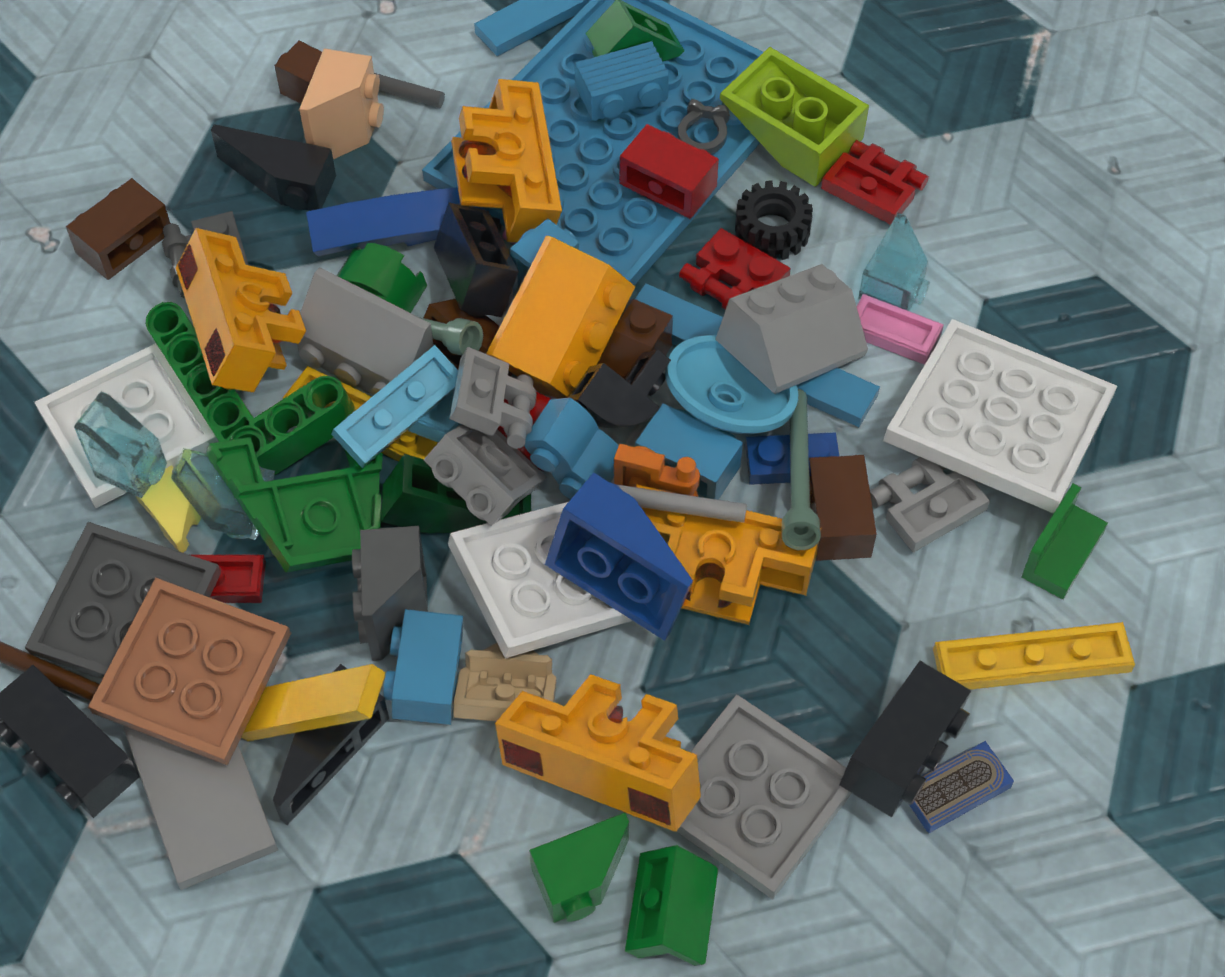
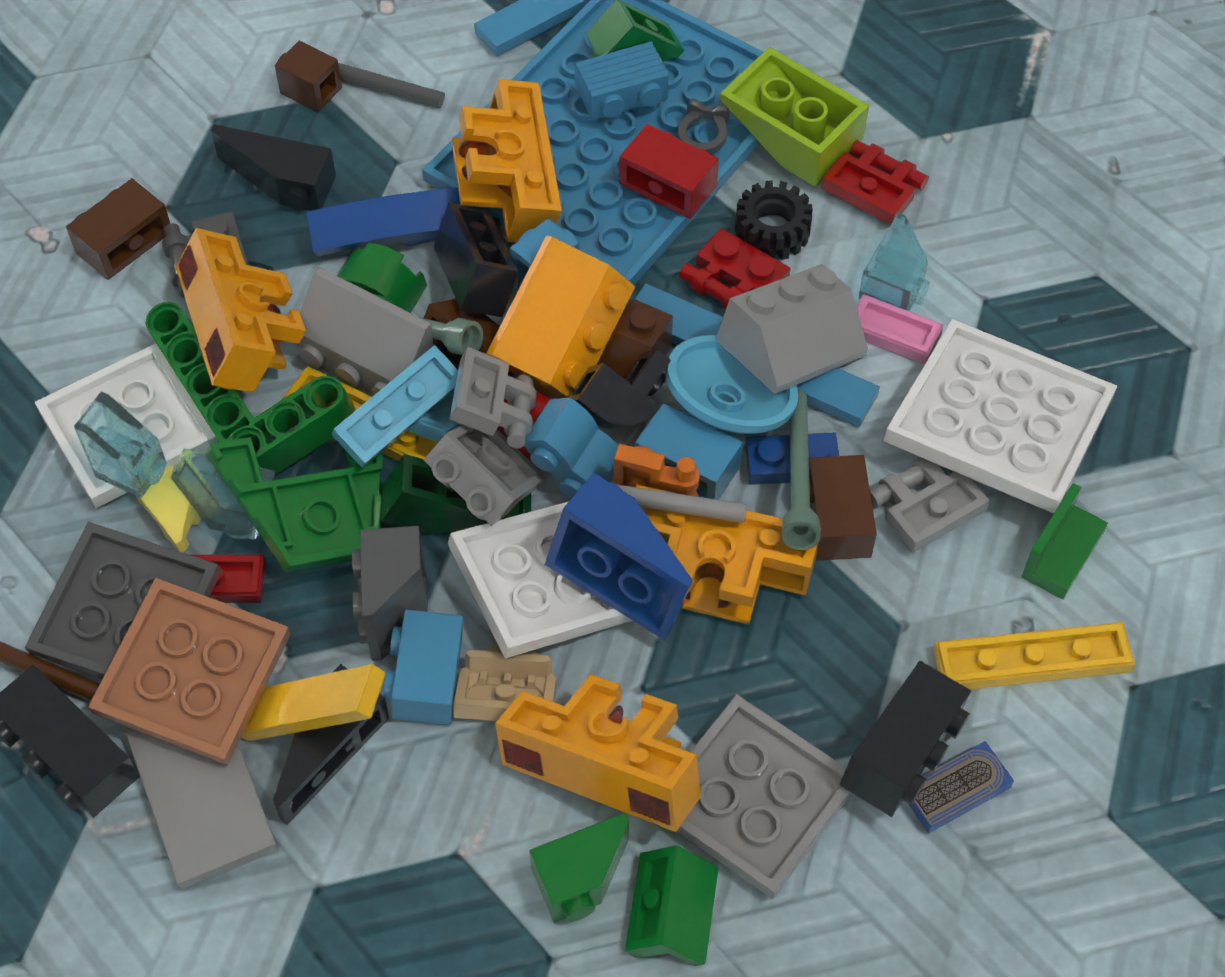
(341, 102): light nougat slope -> none

